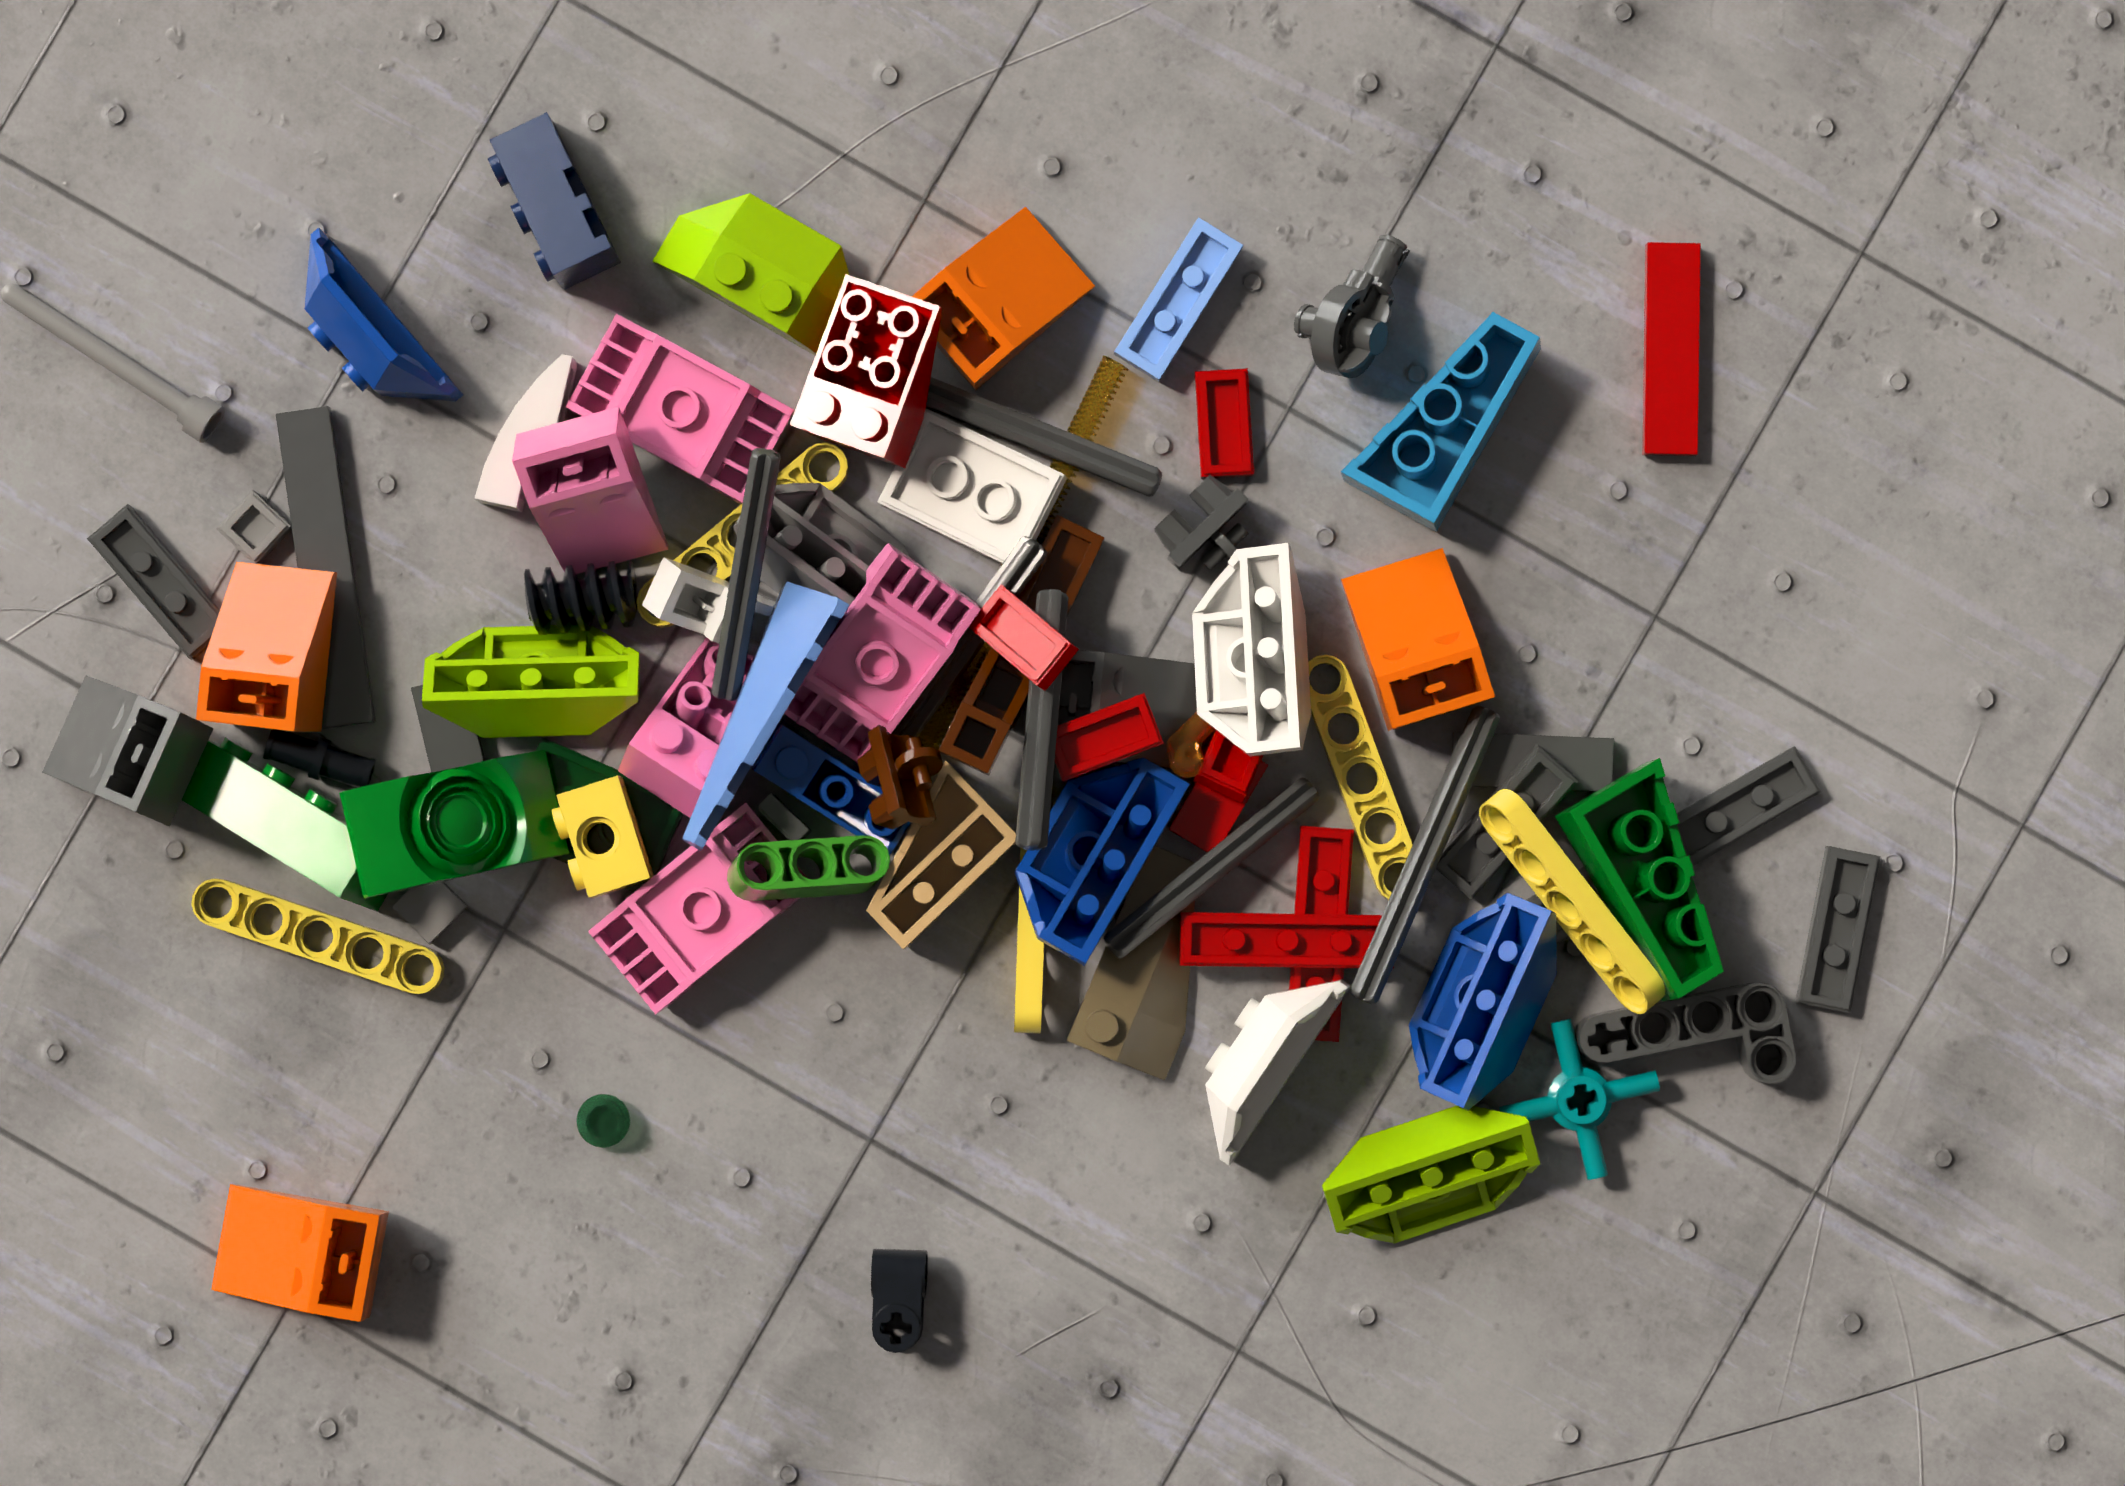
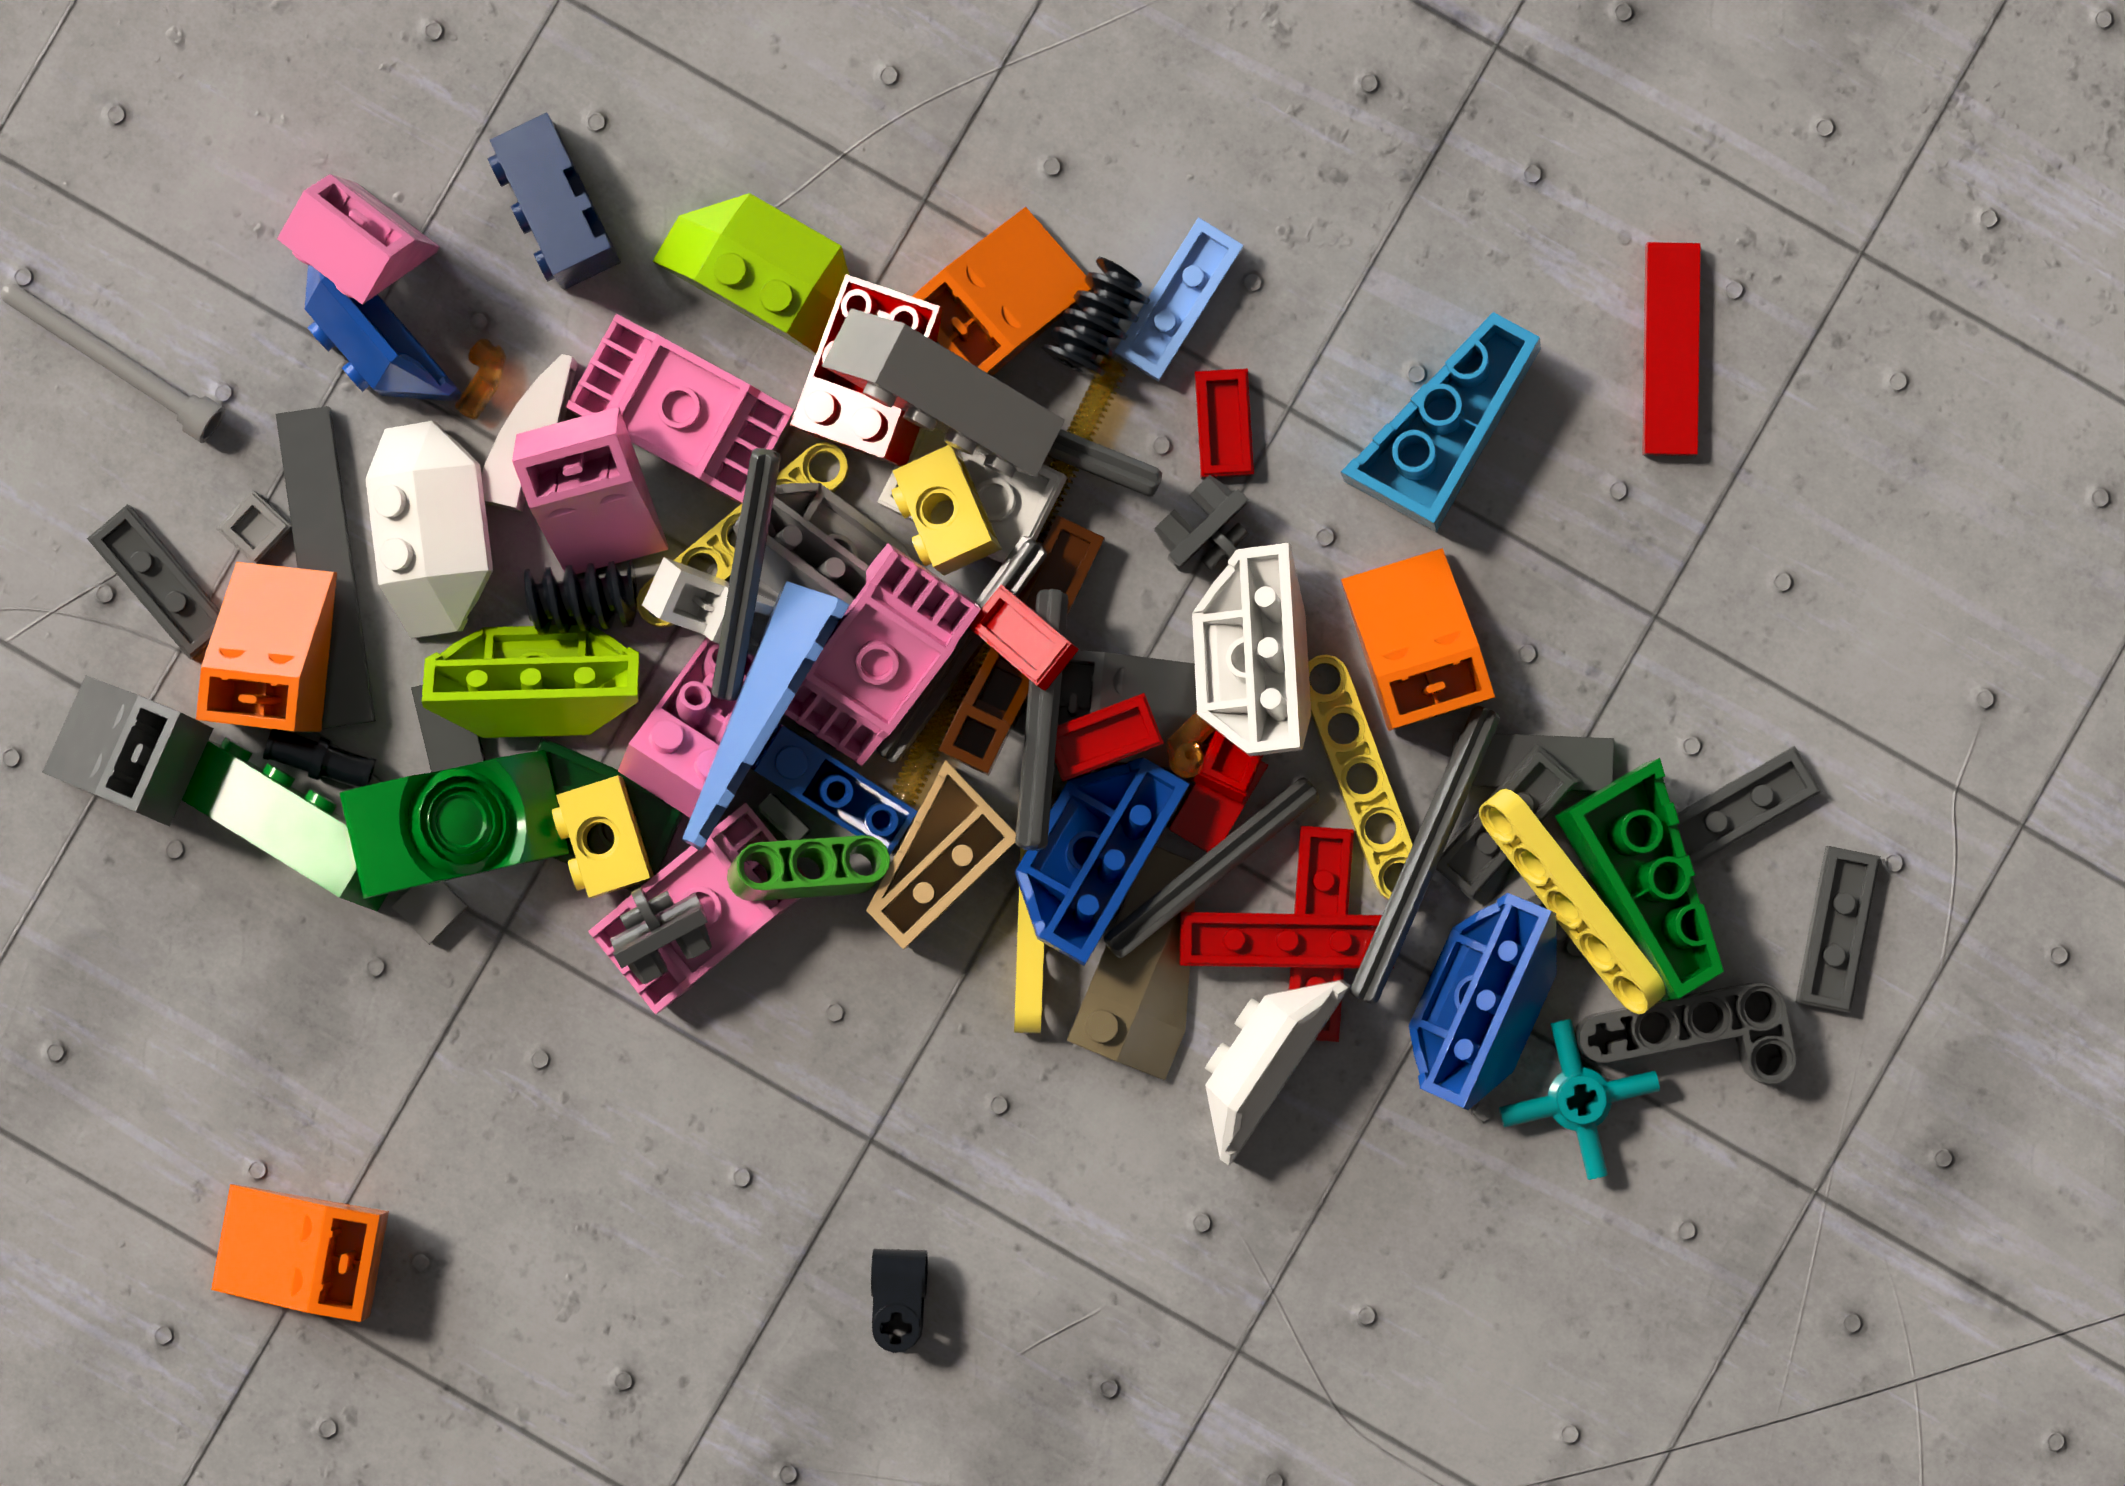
(291, 936): light yellow beam -> none
(353, 238): none -> bright pink slope
(428, 528): none -> white wedge
(485, 381): none -> clear orange arm
(603, 1120): clear green plate -> none
(655, 925): none -> dark grey hips
(904, 774): reddish brown hips -> none
(943, 393): none -> light grey wedge
(967, 533): none -> light yellow brick
(1098, 318): none -> black piece
(1369, 302): dark grey pin -> none
(1430, 1173): lime wedge -> none

